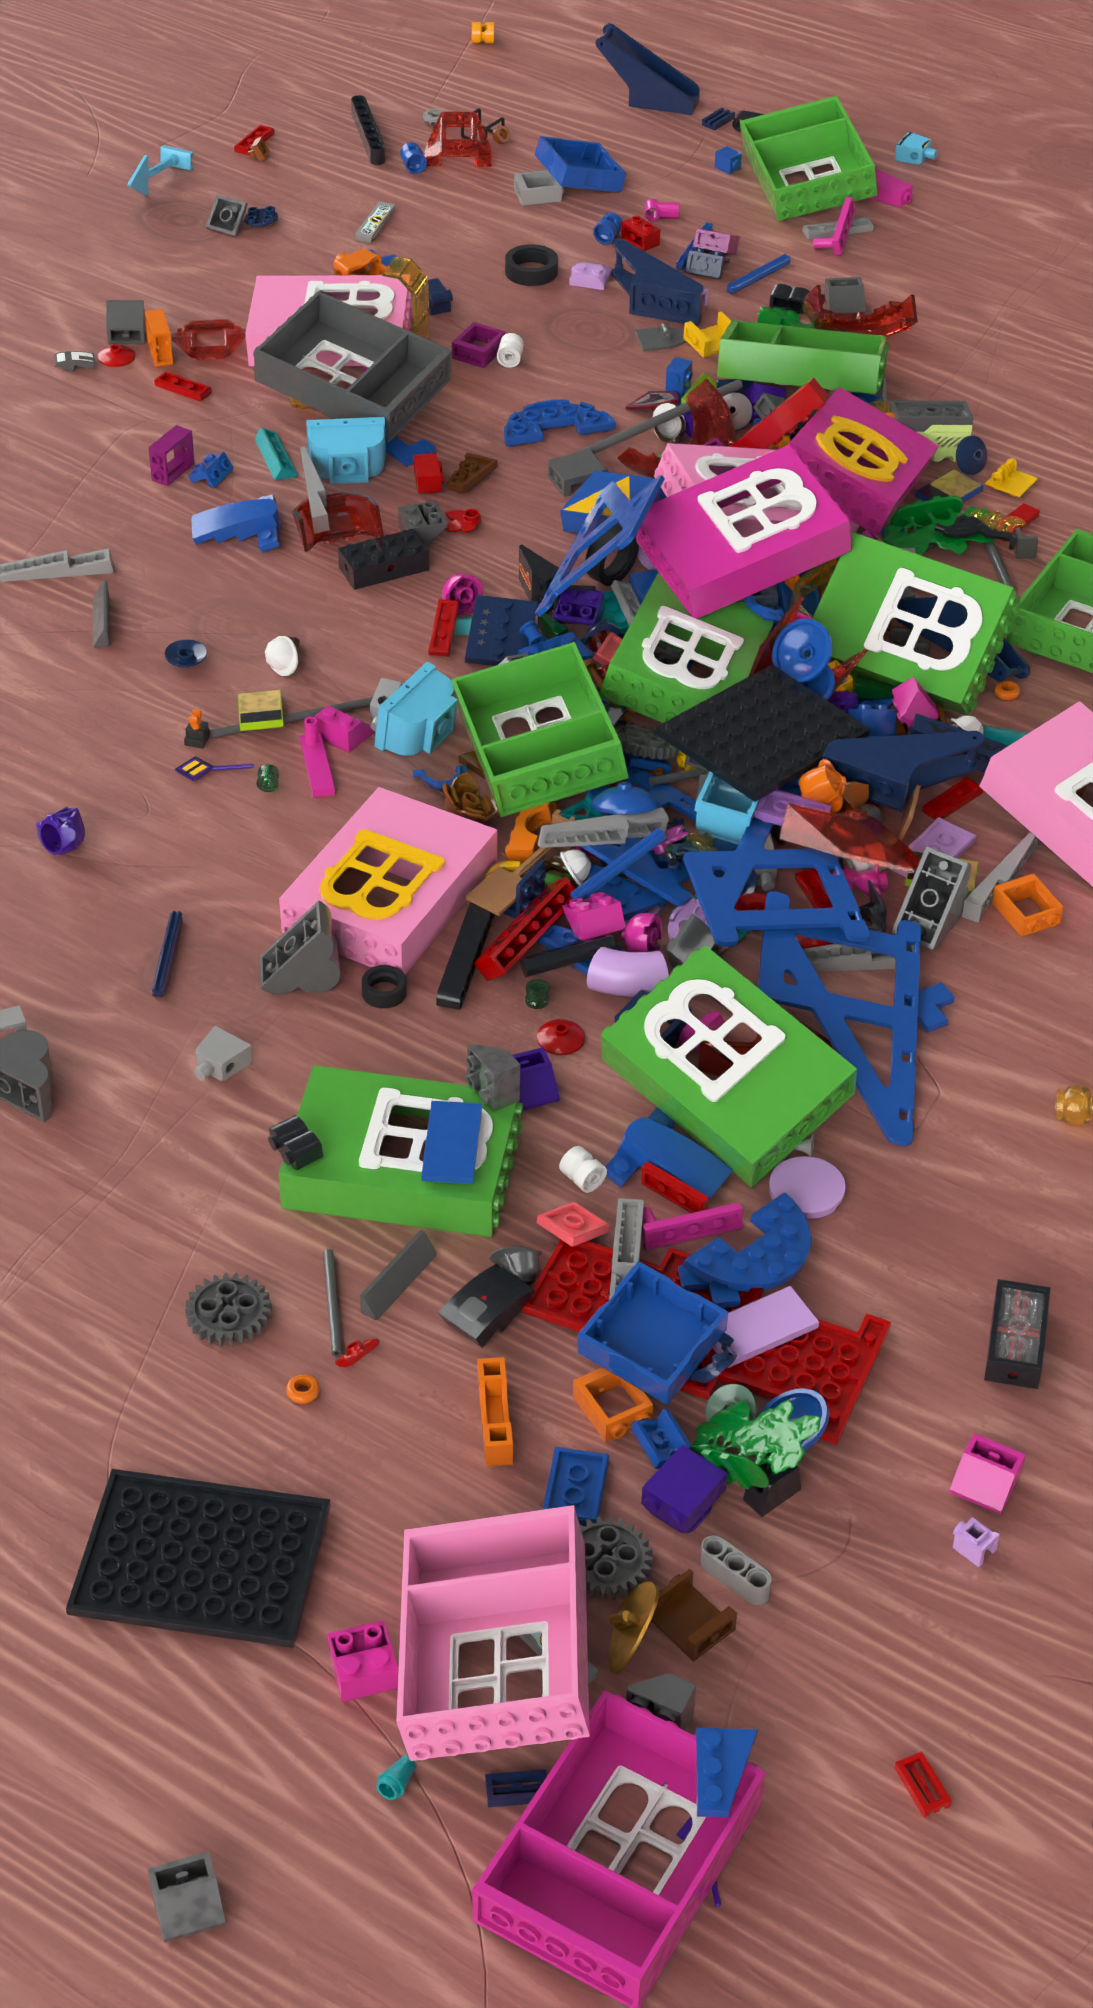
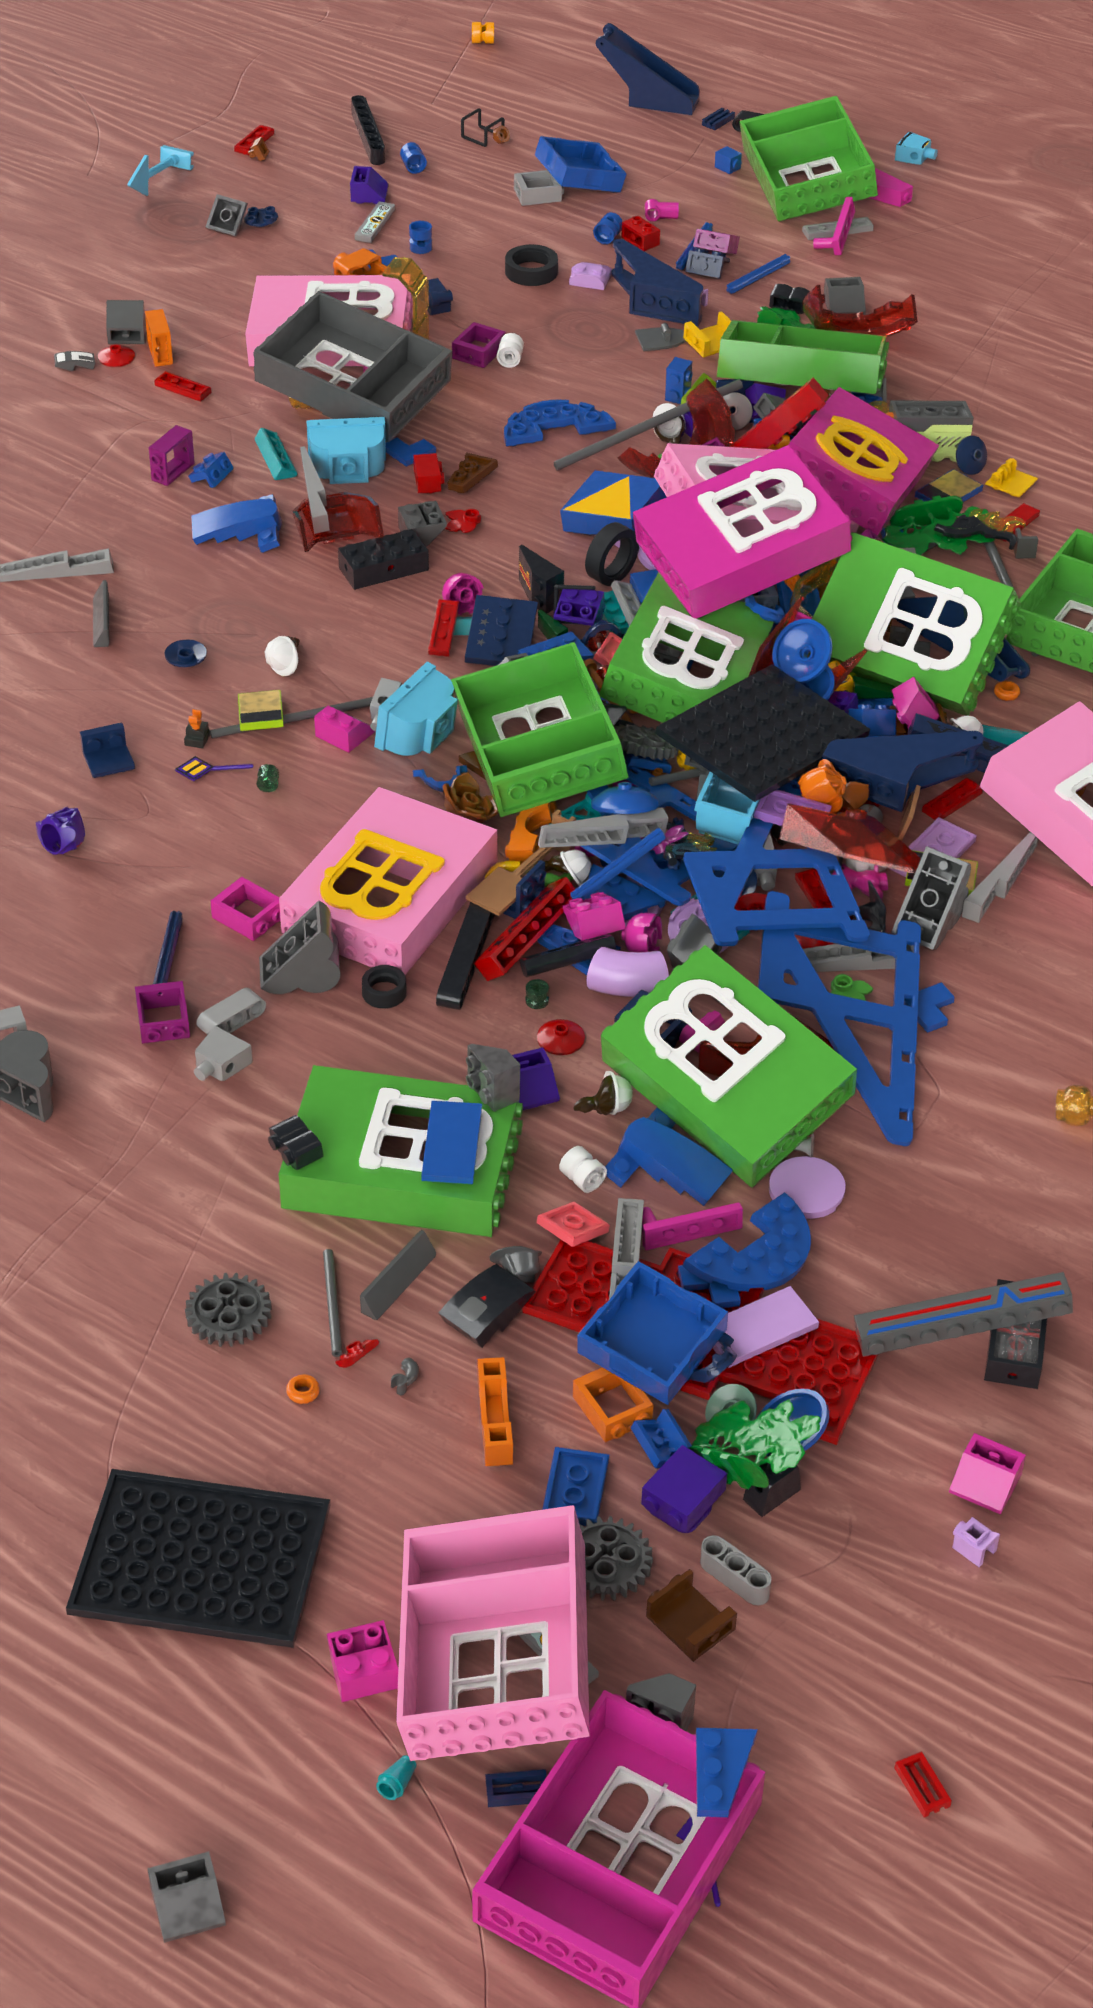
(106, 750): none -> dark blue bracket
(172, 995): none -> magenta window
(187, 339): clear red windscreen -> none
(224, 907): none -> dark pink window
(232, 1012): none -> light grey beam
(316, 760): dark pink piece -> none
(367, 186): none -> dark purple slope
(402, 1381): none -> dark grey arm
(420, 237): none -> blue wheel
(431, 116): light grey gear -> none
(458, 147): clear red windscreen -> none
(531, 632): blue bush -> none
(573, 470): dark grey panel -> none
(612, 1097): none -> dark brown piece
(625, 511): blue piece -> none
(631, 1624): pearl gold shield -> none
(653, 399): shield -> none
(673, 1189): red tile -> none
(845, 986): none -> bright green plate
(963, 1314): none -> dark grey brick
(1029, 886): orange window -> none

